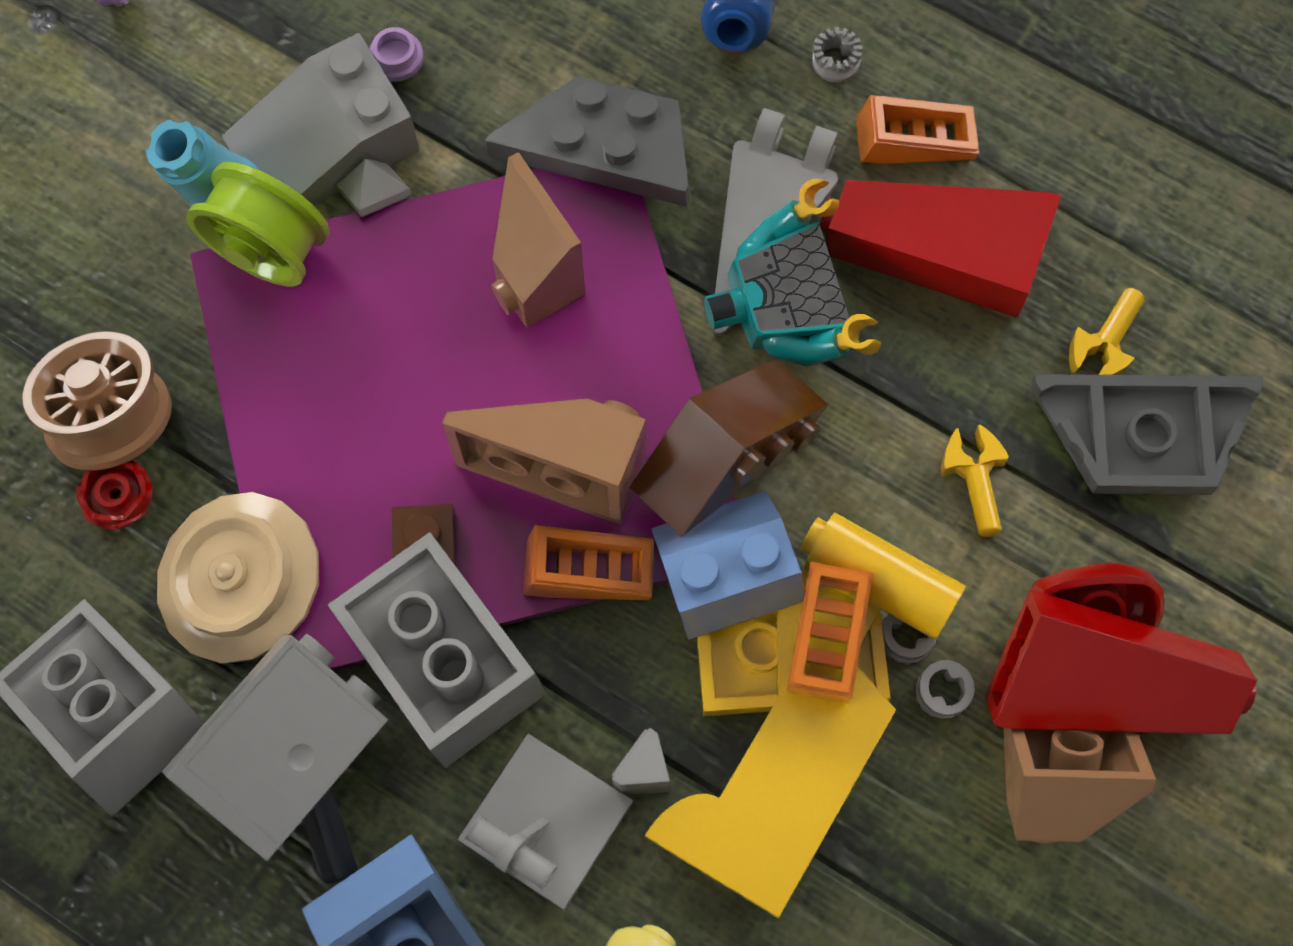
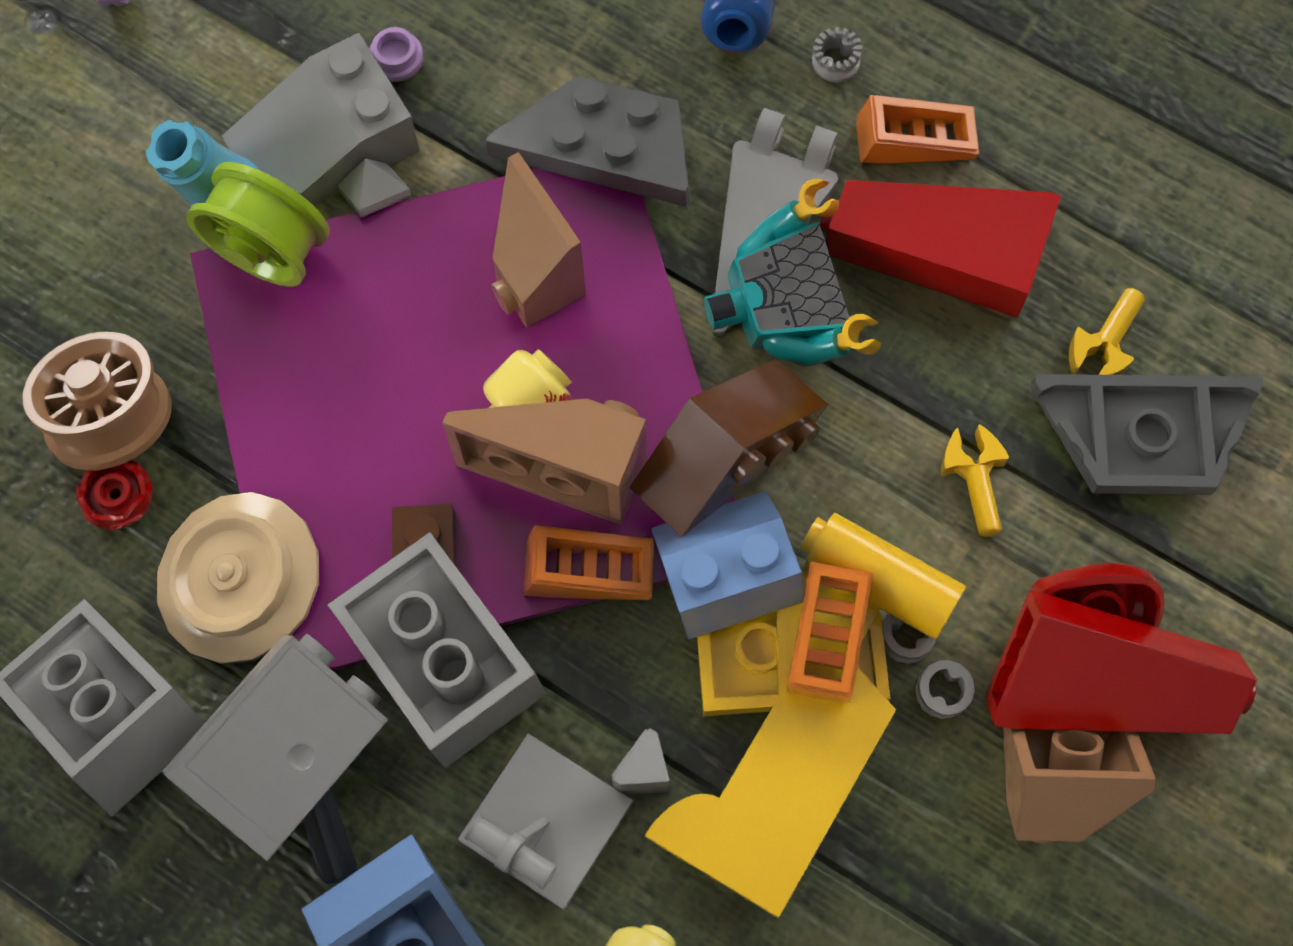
(526, 380): none -> light yellow head

